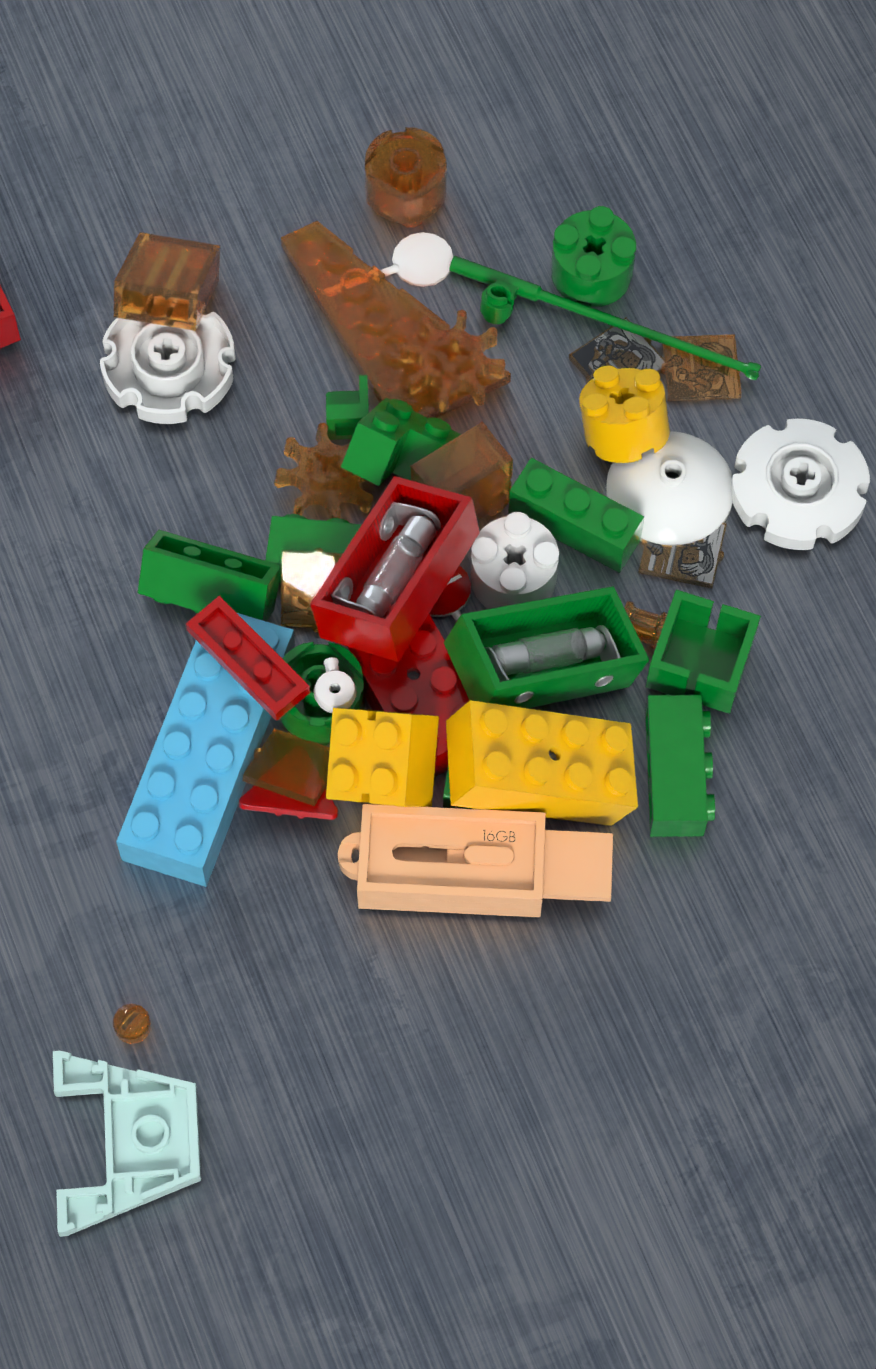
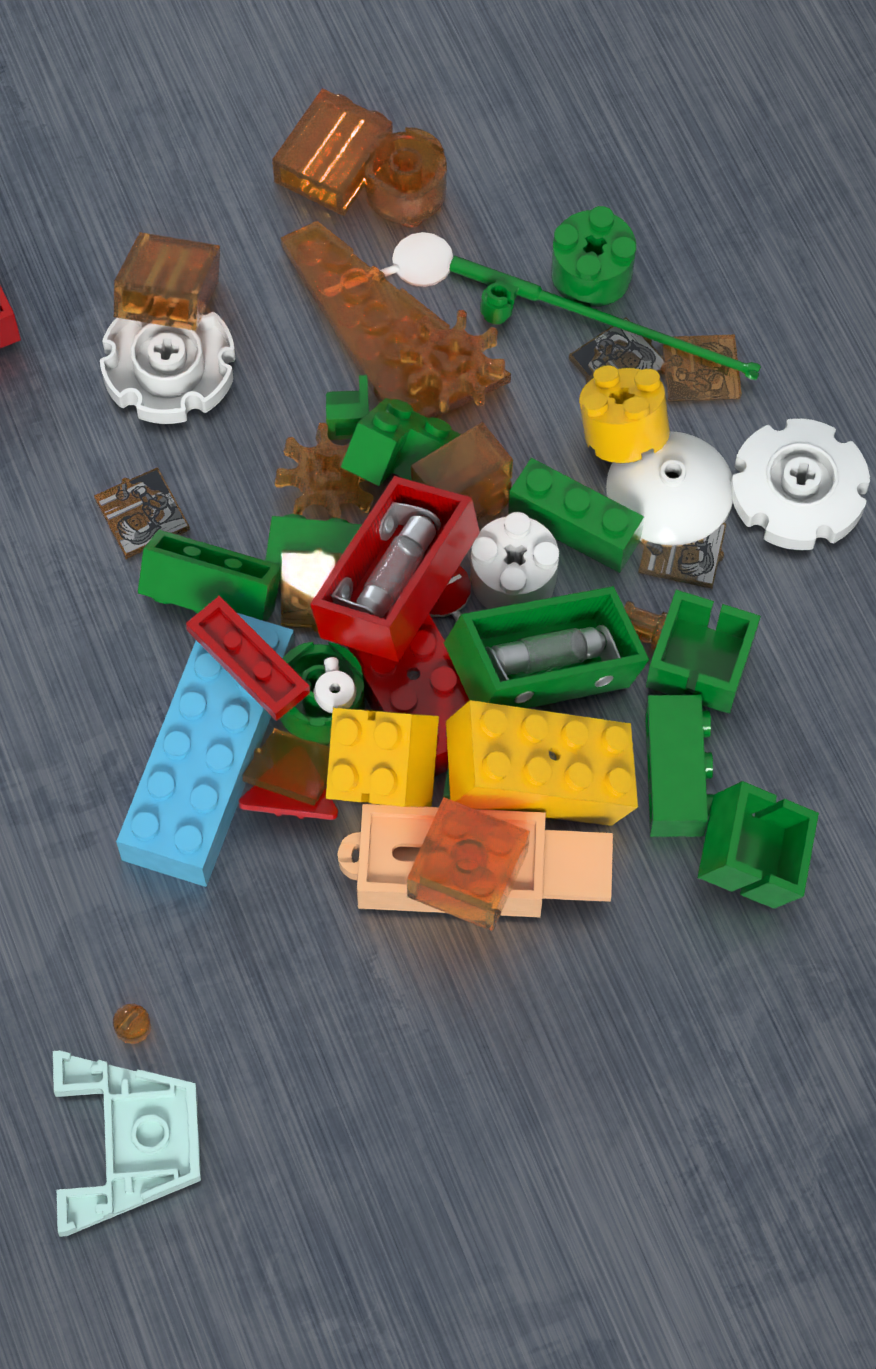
(139, 510): none -> piece
(328, 151): none -> clear orange brick
(468, 864): none -> clear orange brick
(758, 853): none -> green piece

